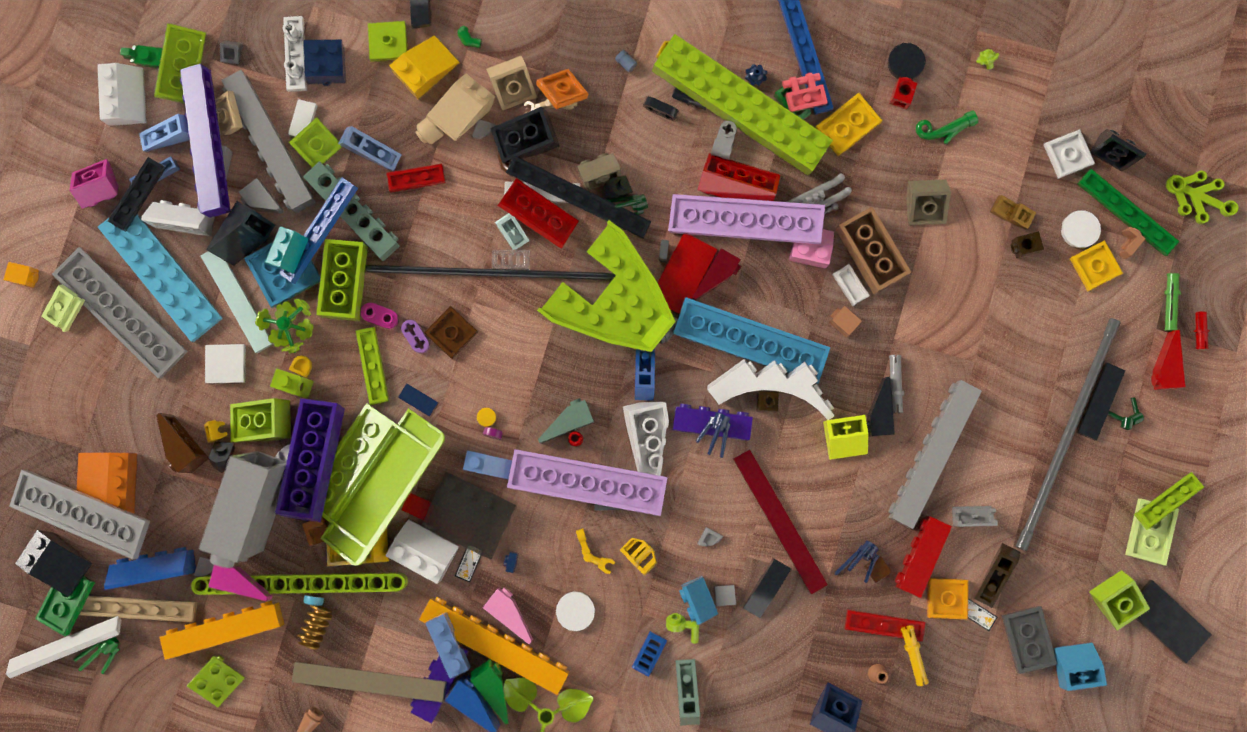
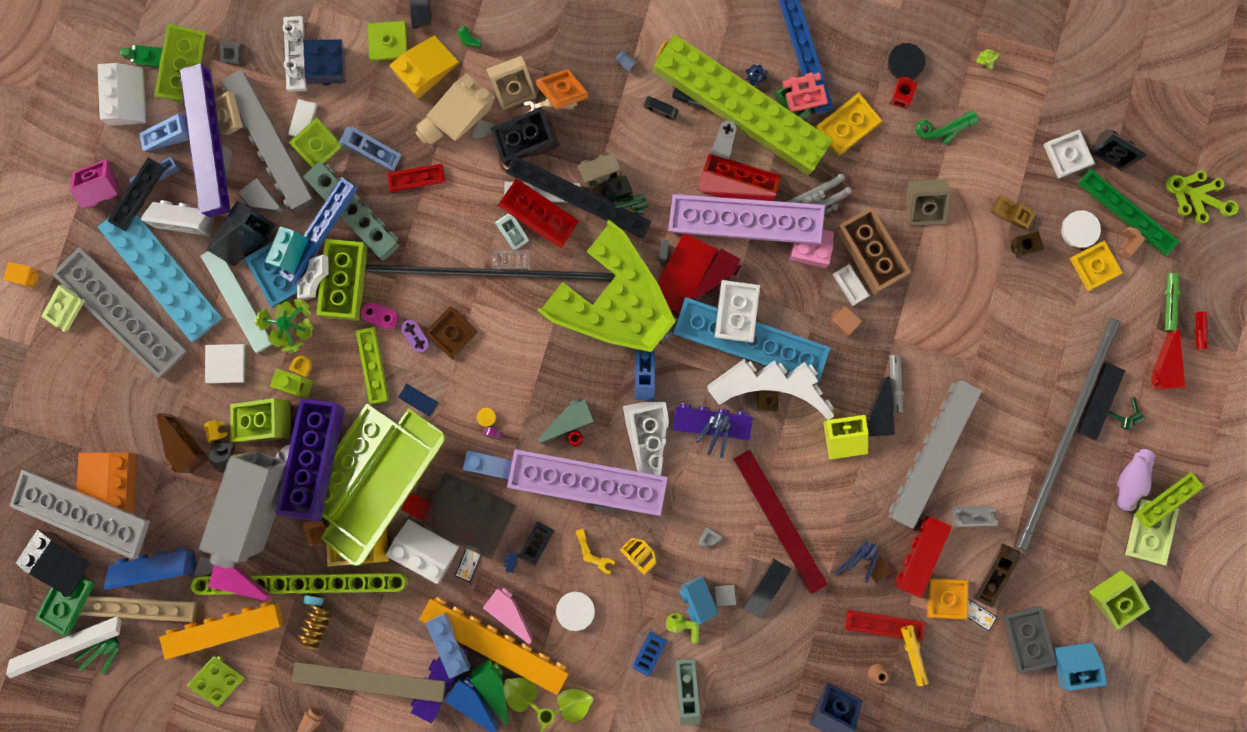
(315, 273): none -> white tile
(533, 561): none -> black slope
(737, 311): none -> white tile
(1135, 480): none -> lavender animal

